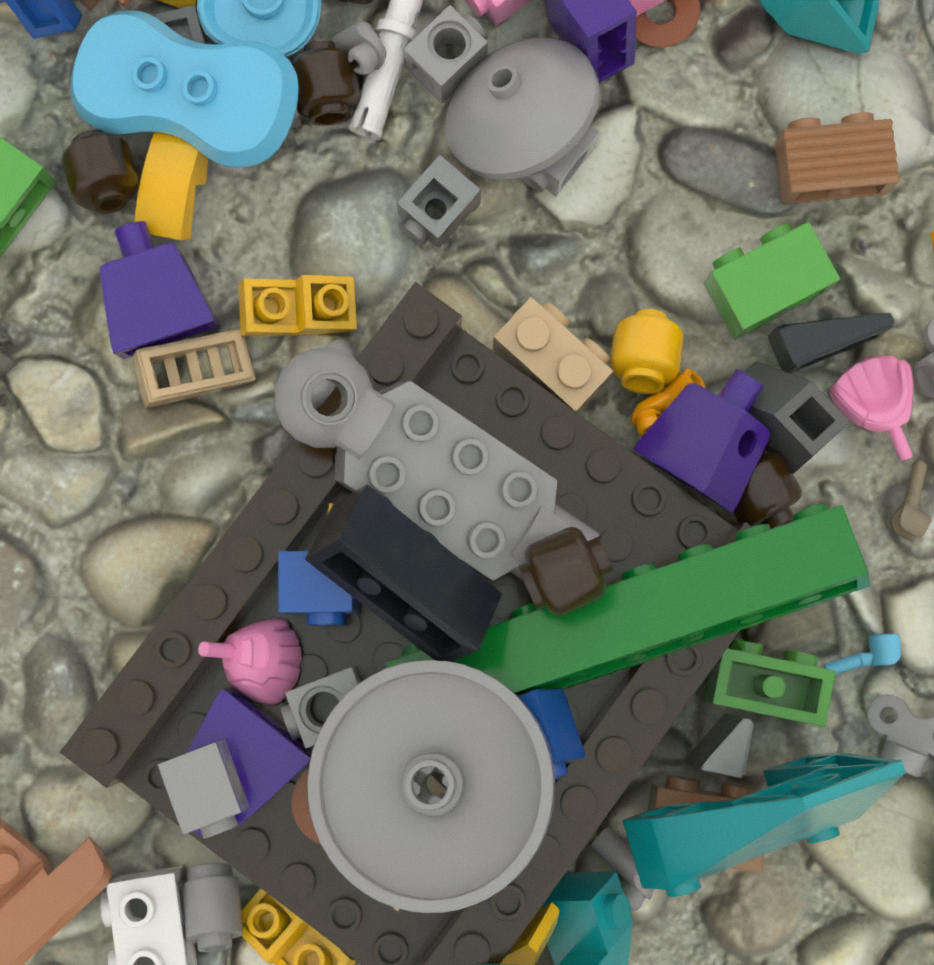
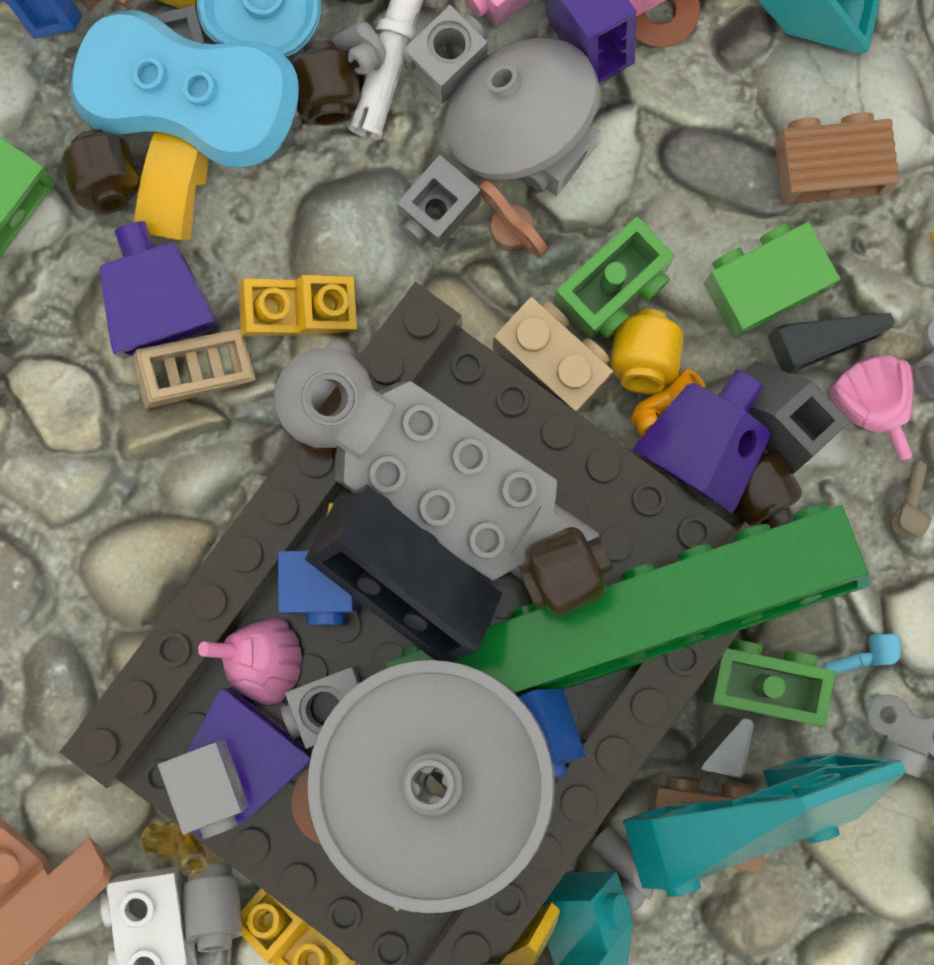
(170, 843): none -> clear yellow arm
(511, 223): none -> nougat piece
(613, 279): none -> bright green brick

